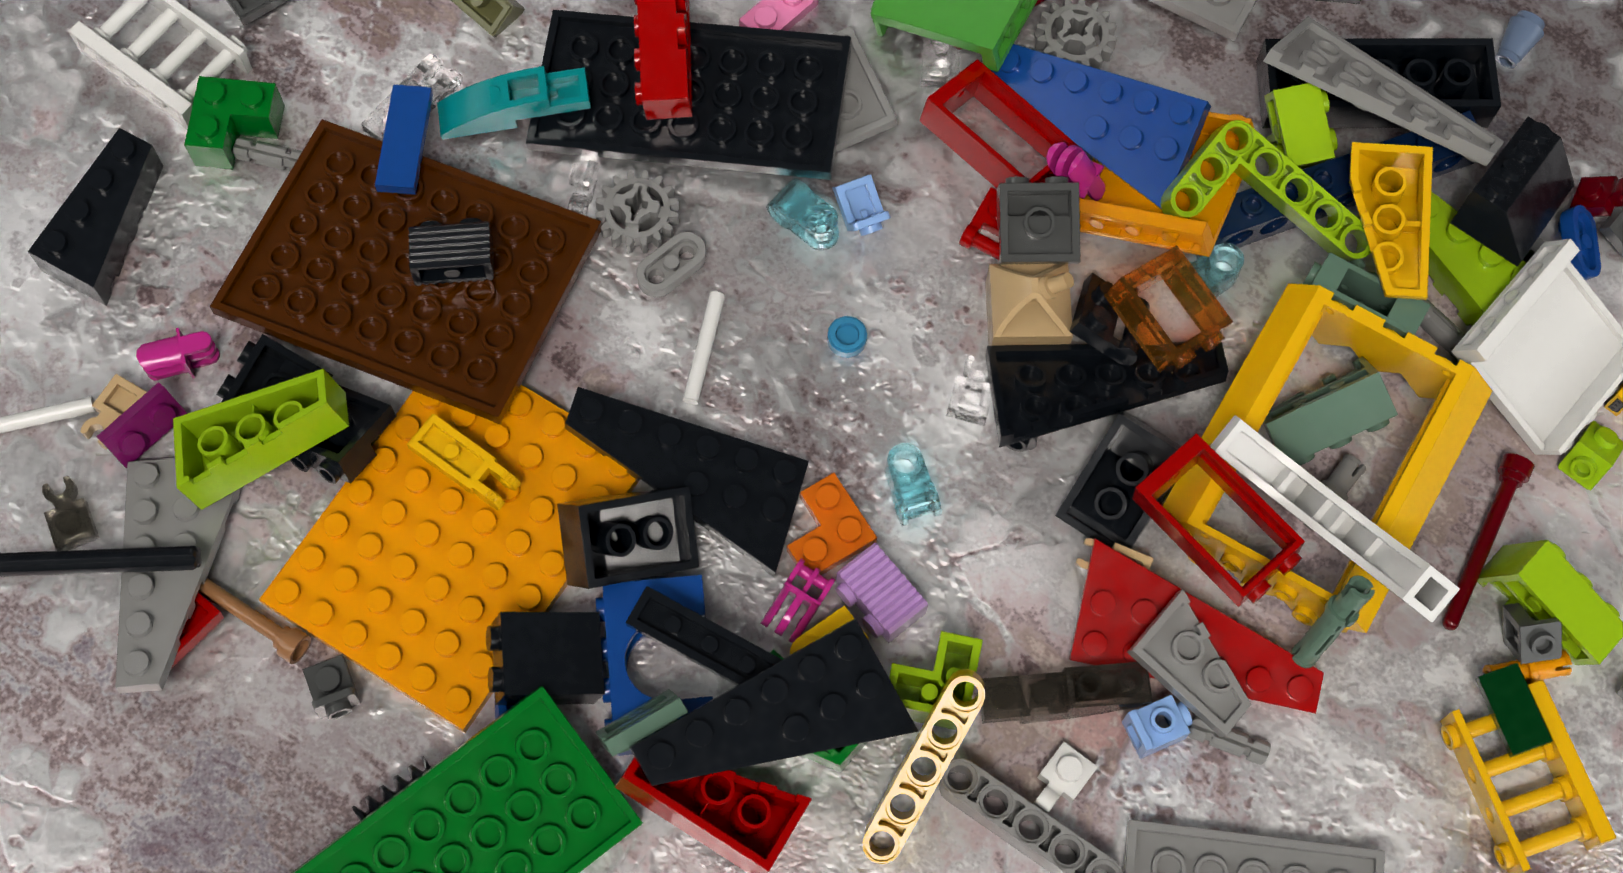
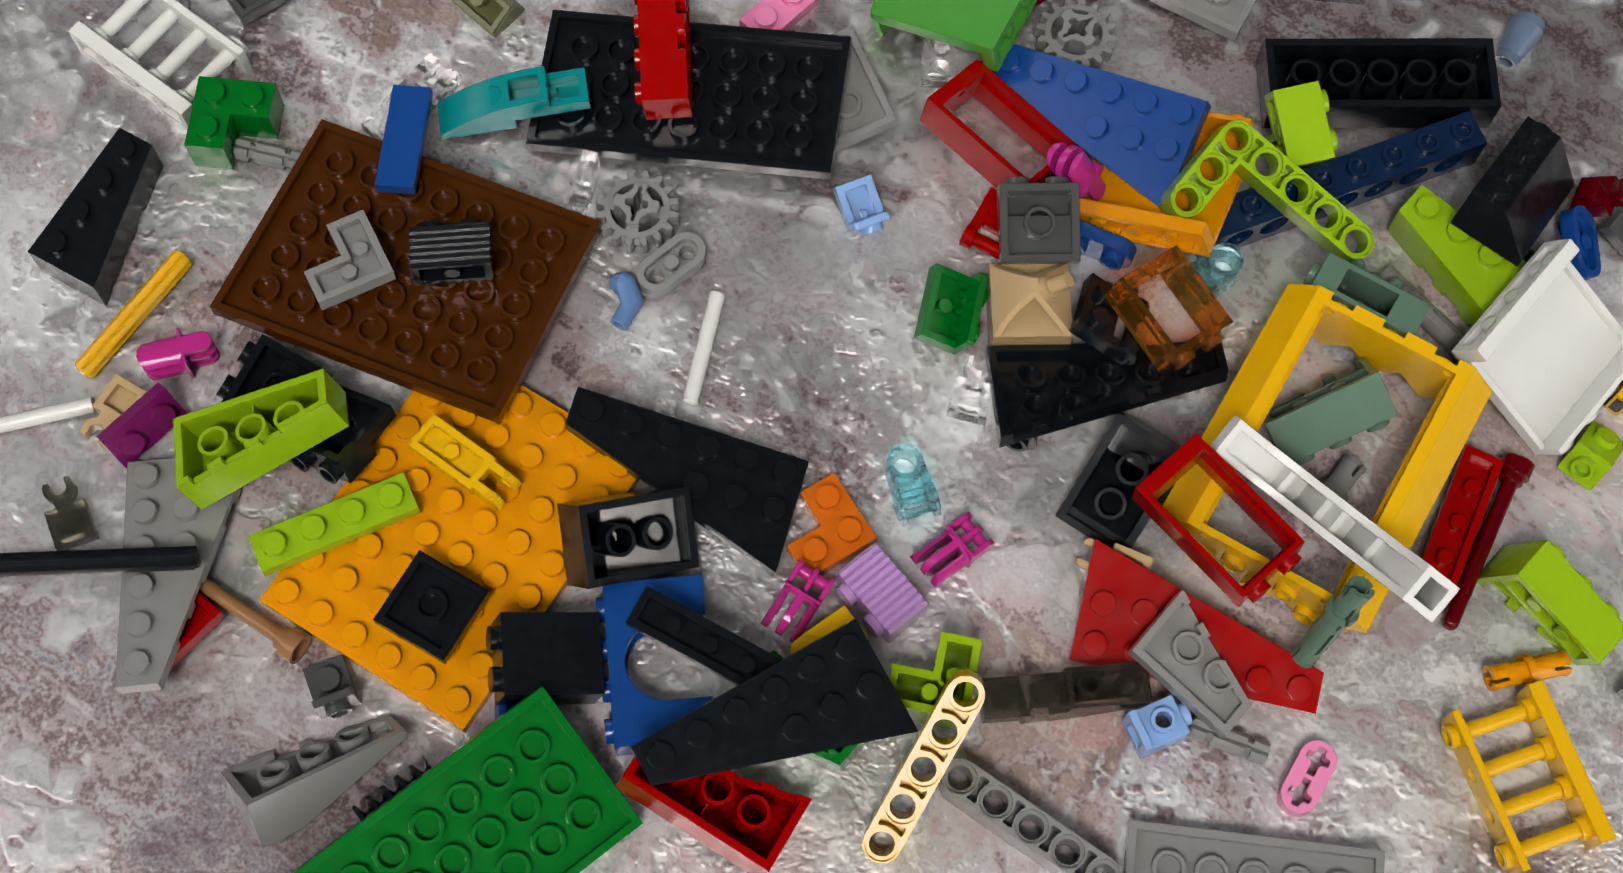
(133, 314): none -> yellow axle
(292, 789): none -> light grey wedge
(334, 524): none -> lime plate
(357, 269): none -> light grey plate
(432, 607): none -> black plate
(630, 299): none -> medium blue arm
(641, 722): sand green plate -> none
(801, 211): clear light blue piece -> none
(847, 337): dark azure tile -> none
(951, 309): none -> green bracket
(954, 548): none -> dark pink arm
(1064, 777): white plate -> none
(1106, 247): none -> blue plate
(1315, 784): none -> bright pink beam
(1349, 73): light grey wing -> none
(1395, 209): yellow wedge -> none
(1461, 512): none -> red plate
(1513, 710): dark green tile -> none
(1531, 639): dark grey bracket -> none

